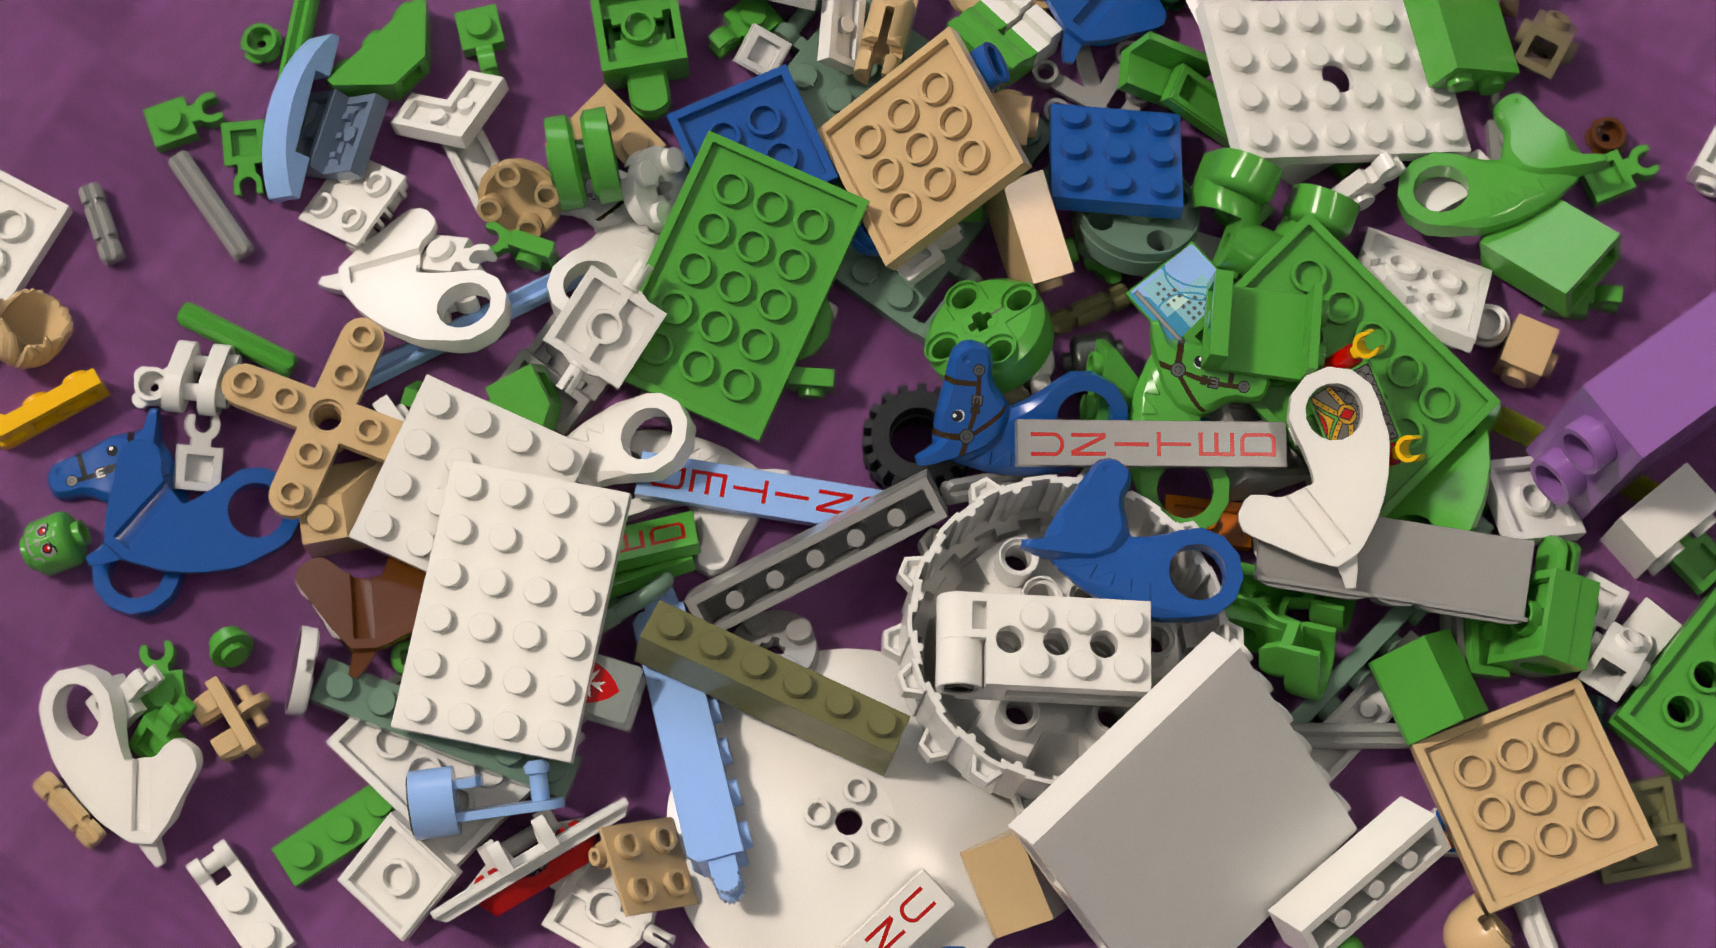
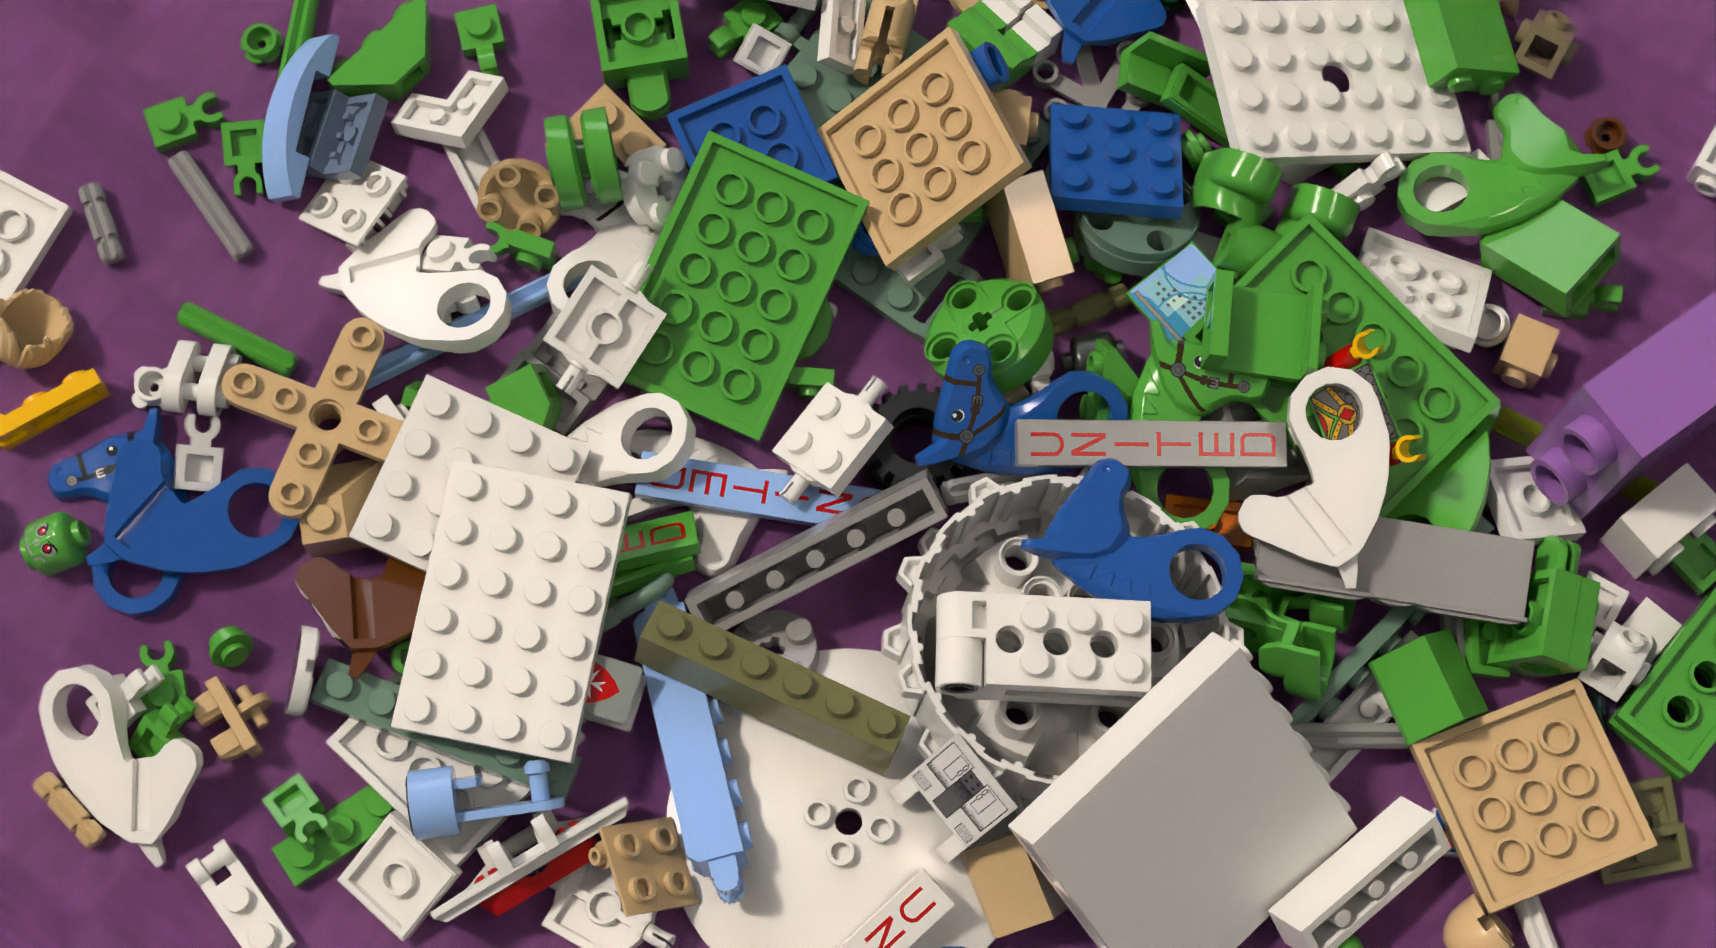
(298, 810): none -> bright green plate
(832, 439): none -> white plate
(959, 792): none -> white flag
(1194, 148): none -> bright green plate

